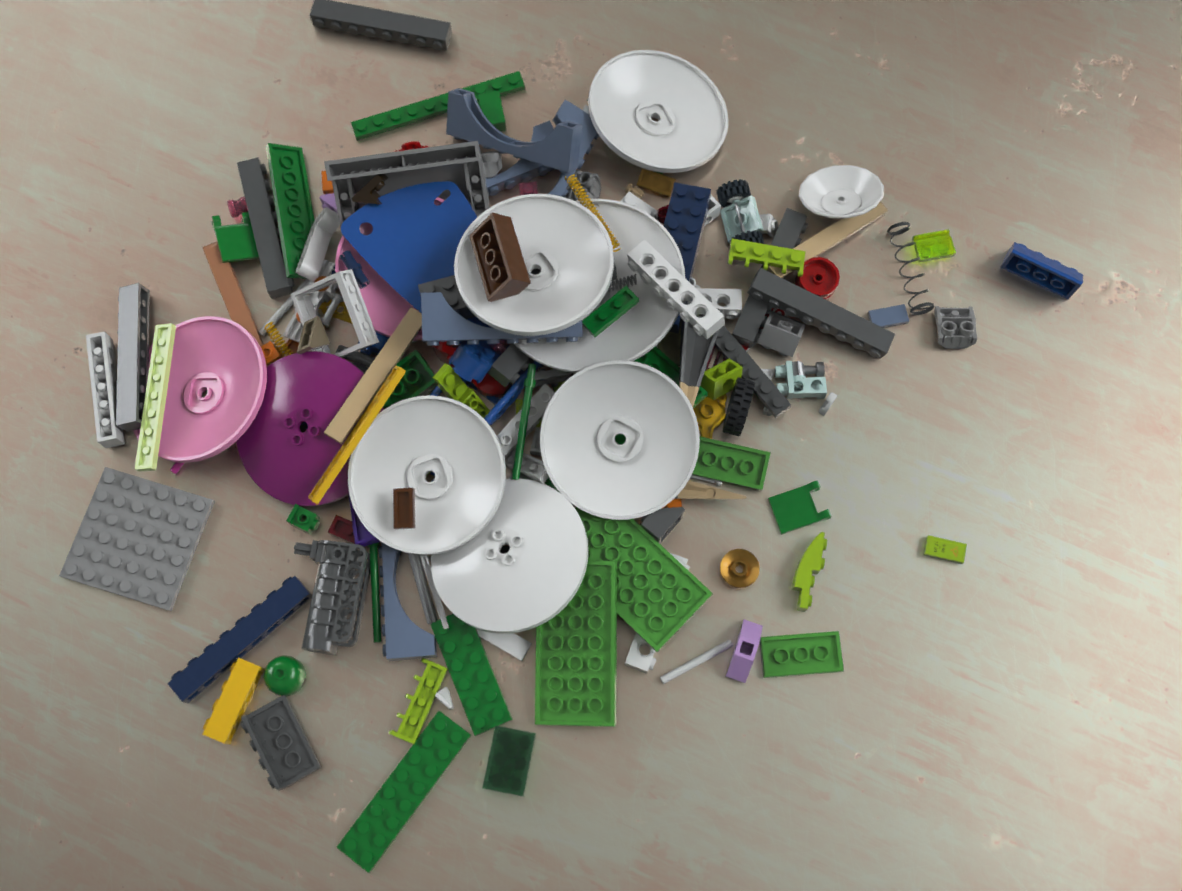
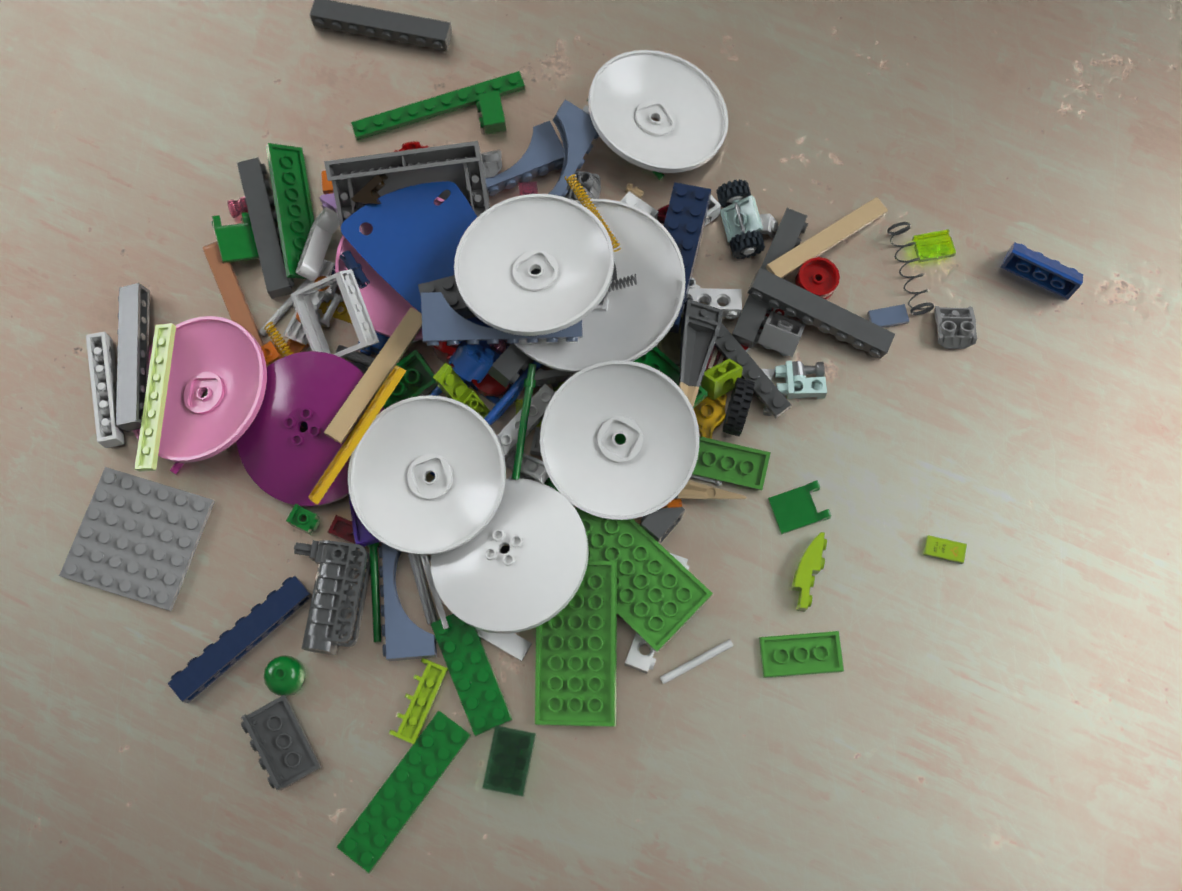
(233, 701): yellow brick -> none
(312, 336): dark tan slope -> none
(404, 508): reddish brown tile -> none
(445, 697): white slope -> none
(468, 122): sand blue arch -> none
(499, 257): reddish brown slope -> none
(610, 311): green plate -> none
(646, 254): white brick -> none
(656, 182): pearl gold tile -> none
(744, 651): lavender slope -> none
(746, 561): pearl gold dish -> none
(766, 255): lime hinge -> none
(827, 404): white tile -> none
(841, 191): white dish -> none

